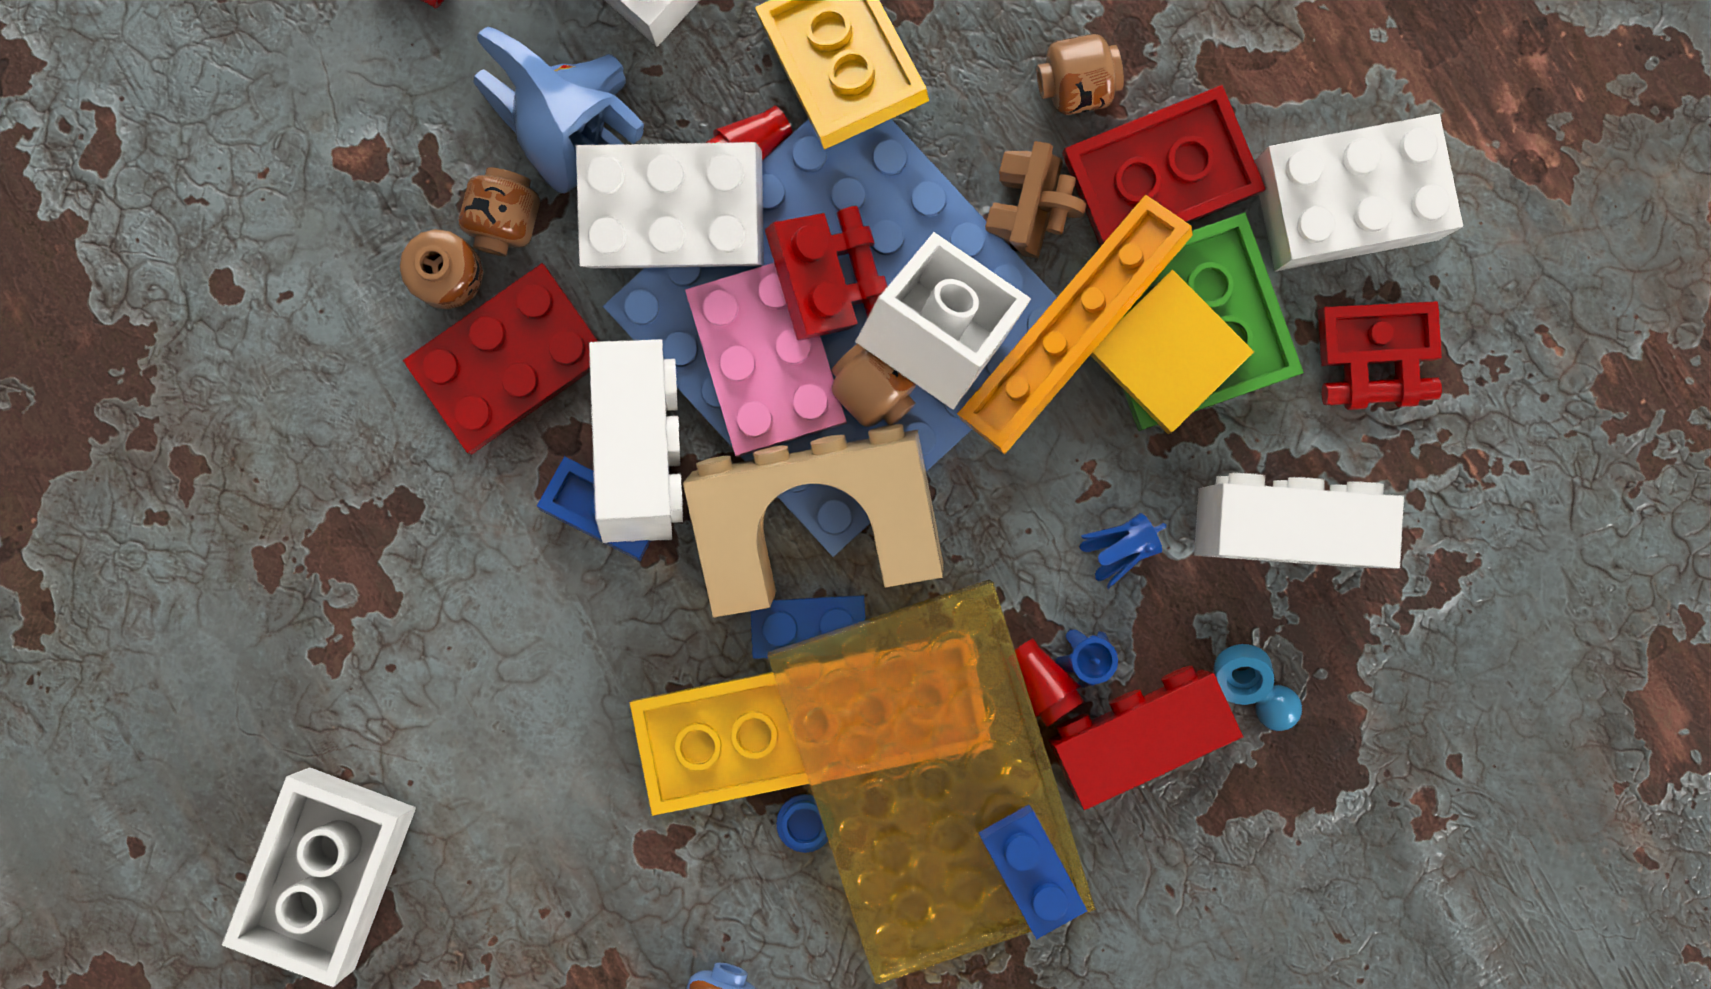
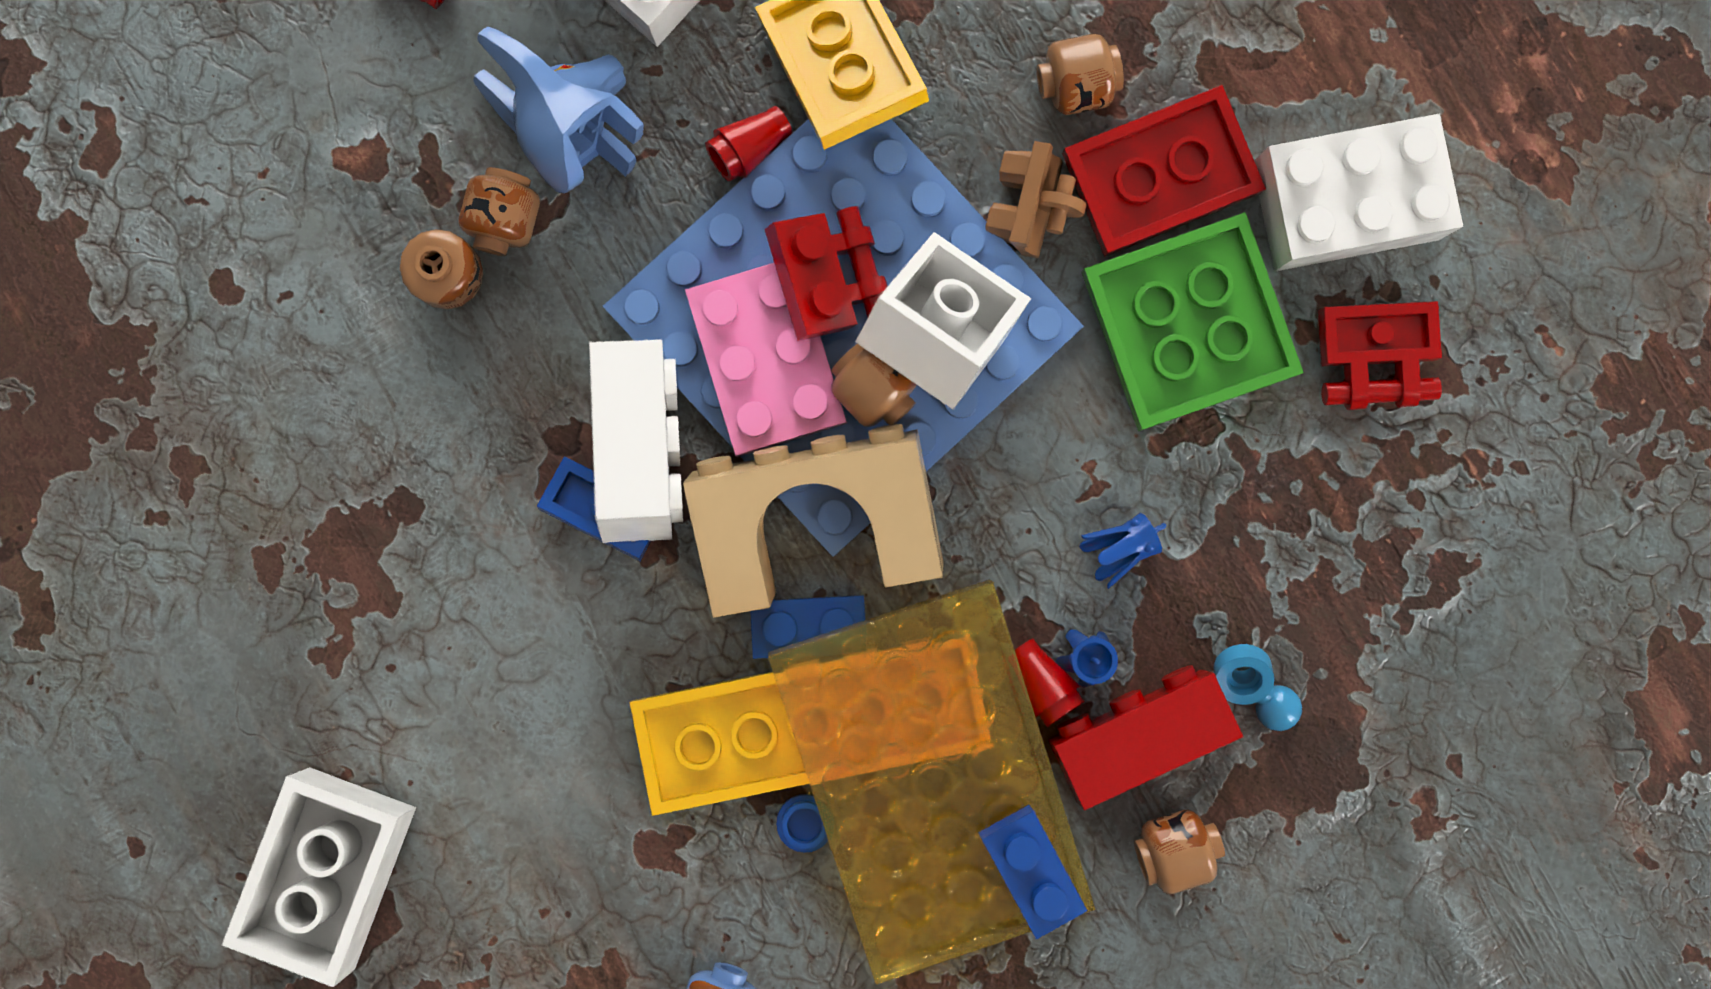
(504, 359): red plate -> none
(670, 205): white brick -> none
(1075, 323): light orange plate -> none
(1171, 352): yellow tile -> none
(1179, 851): none -> medium nougat head
(1299, 522): white brick -> none

